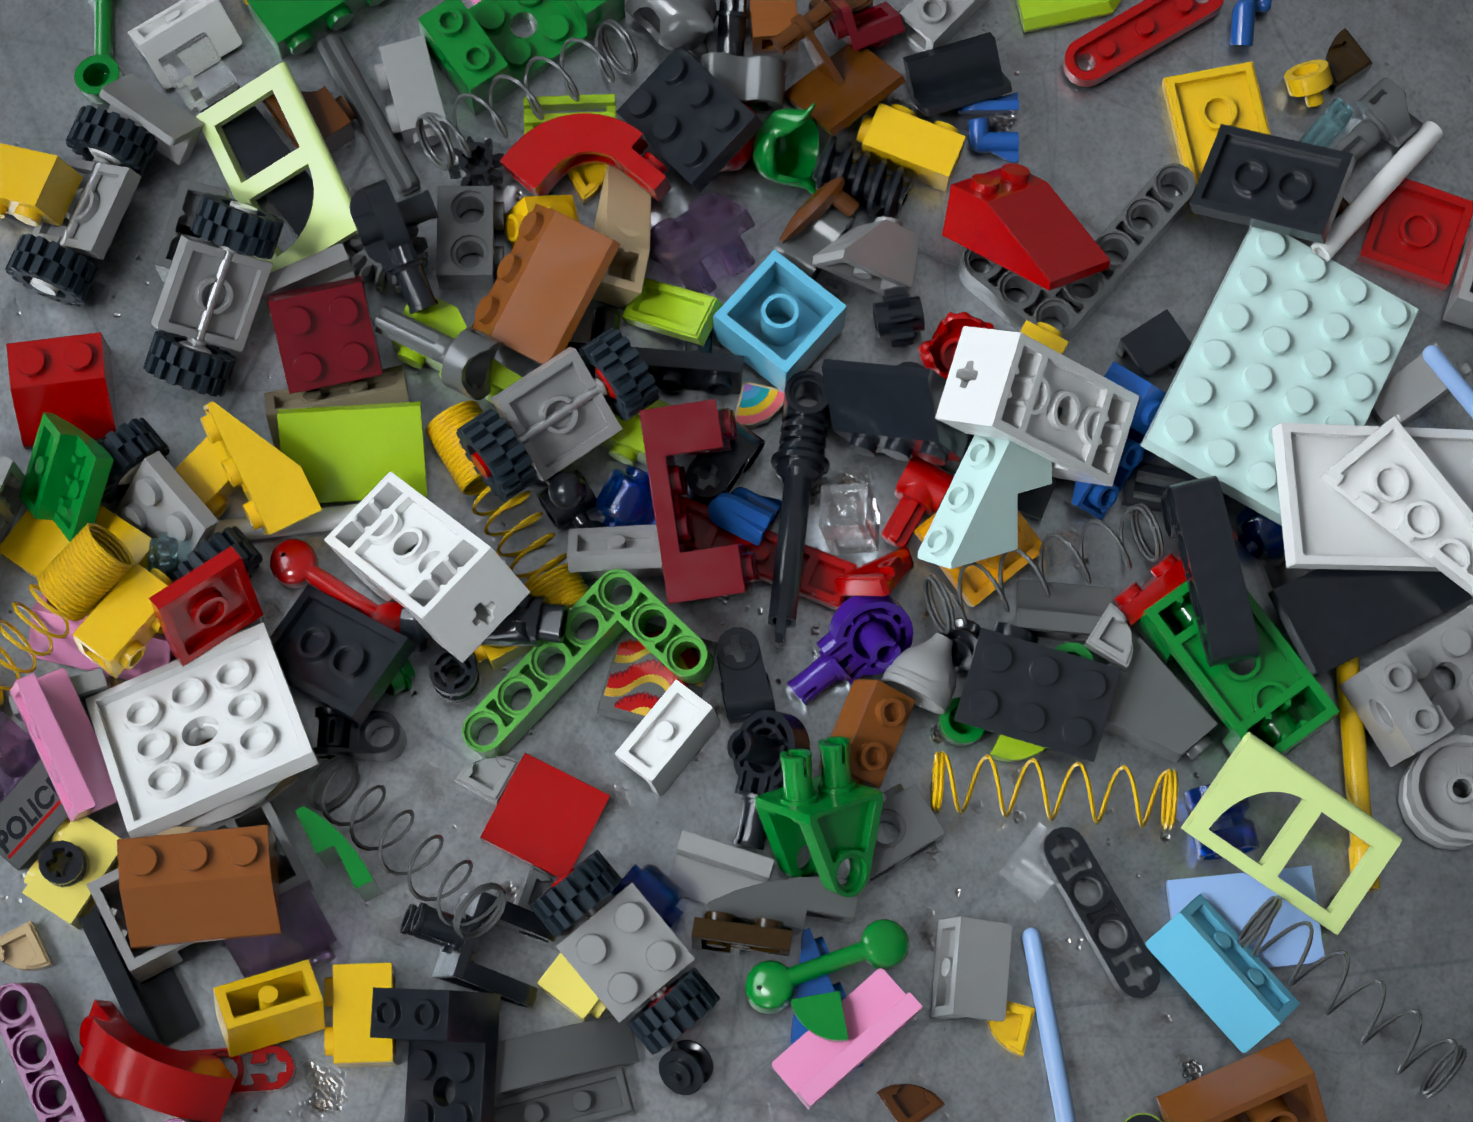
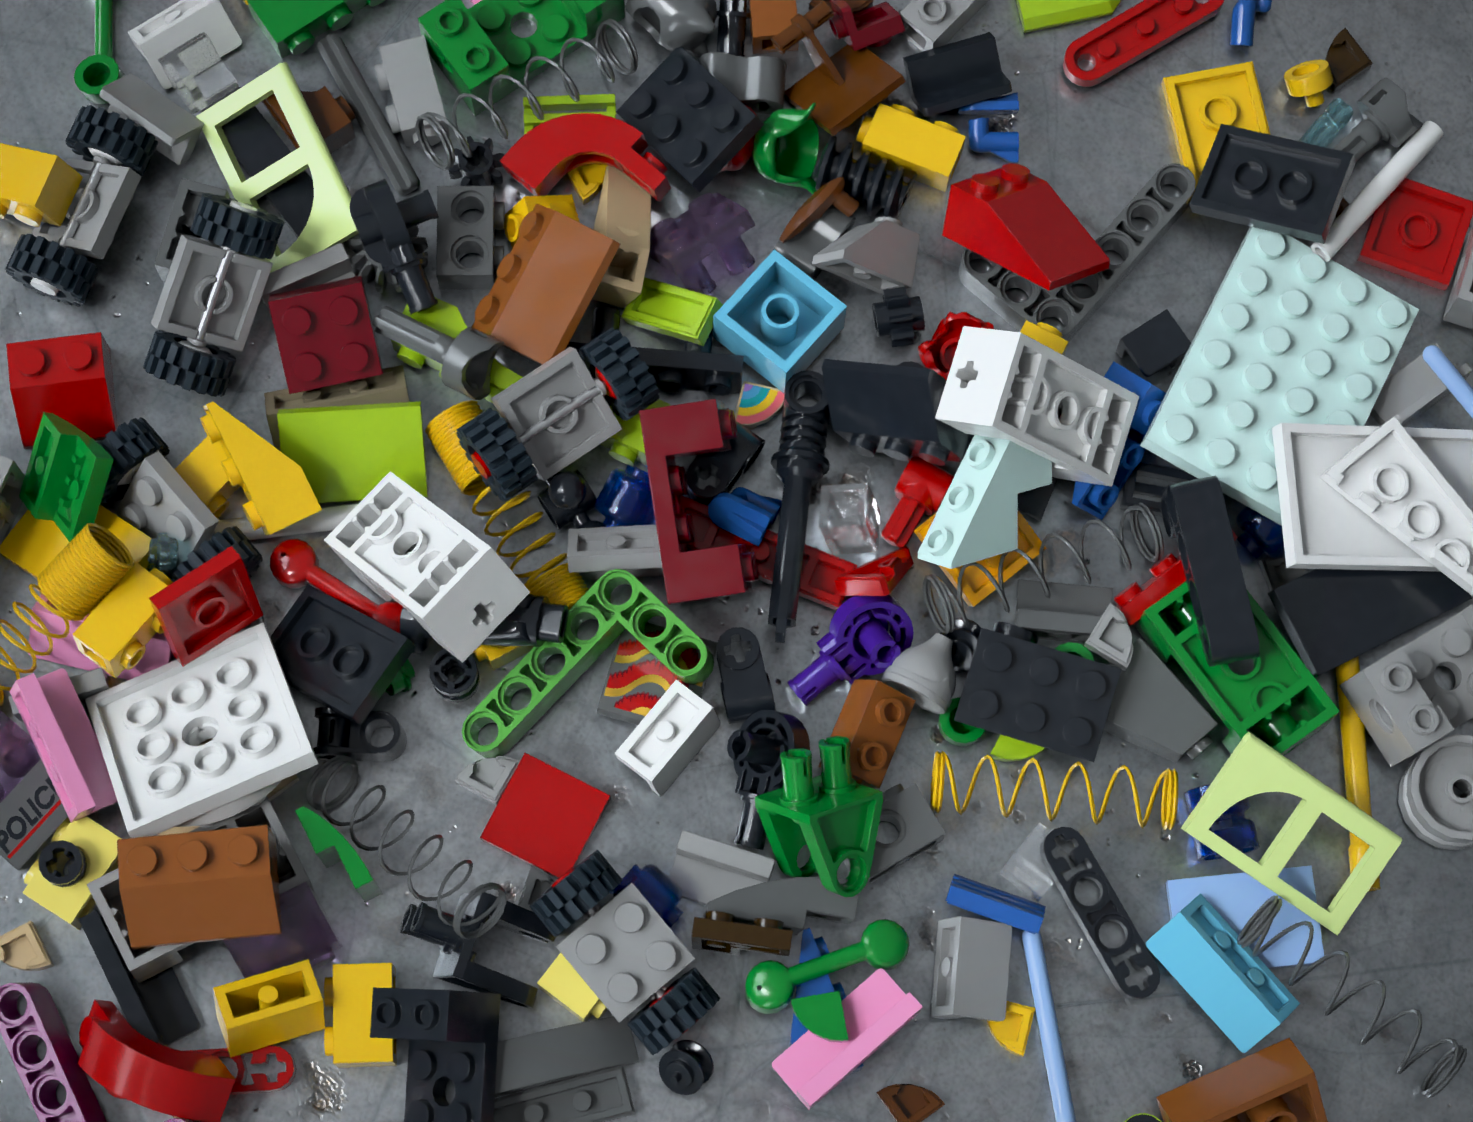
(995, 904): none -> blue tile

